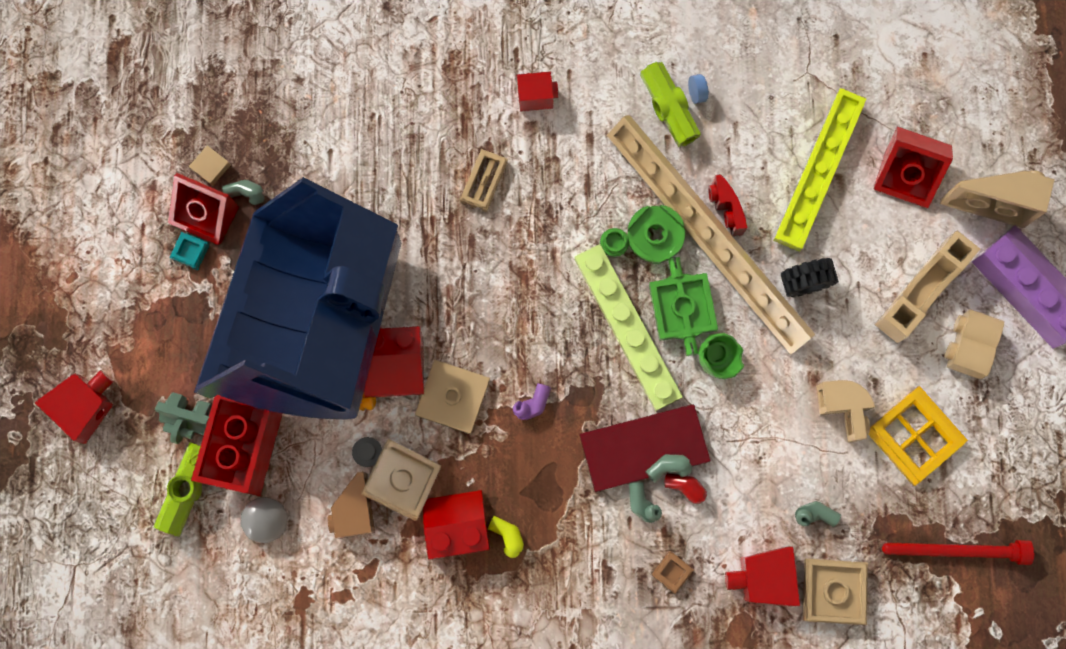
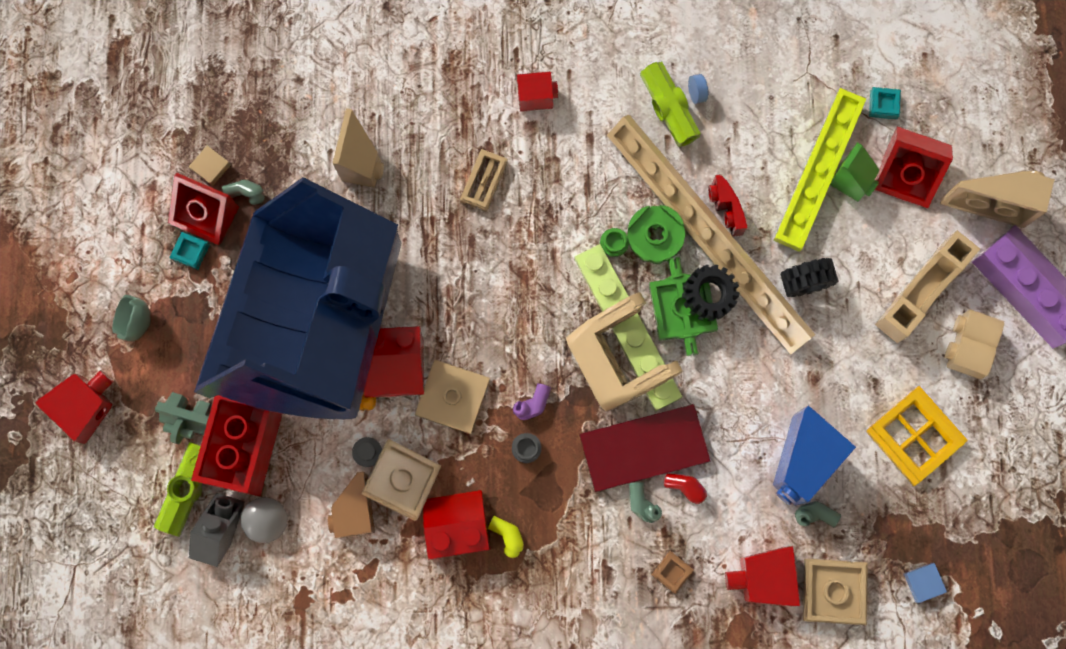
(131, 318): none -> sand green hair
(215, 530): none -> dark grey slope
(355, 154): none -> tan slope
(526, 448): none -> dark grey plate
(600, 364): none -> tan connector
(669, 463): sand green arm -> none
(717, 277): none -> black tyre
(721, 356): bright green hair -> none
(809, 457): none -> blue slope
(850, 399): tan brick -> none
(856, 174): none -> bright green slope
(885, 103): none -> teal tile
(925, 583): none -> medium blue tile
(1019, 552): red piece -> none

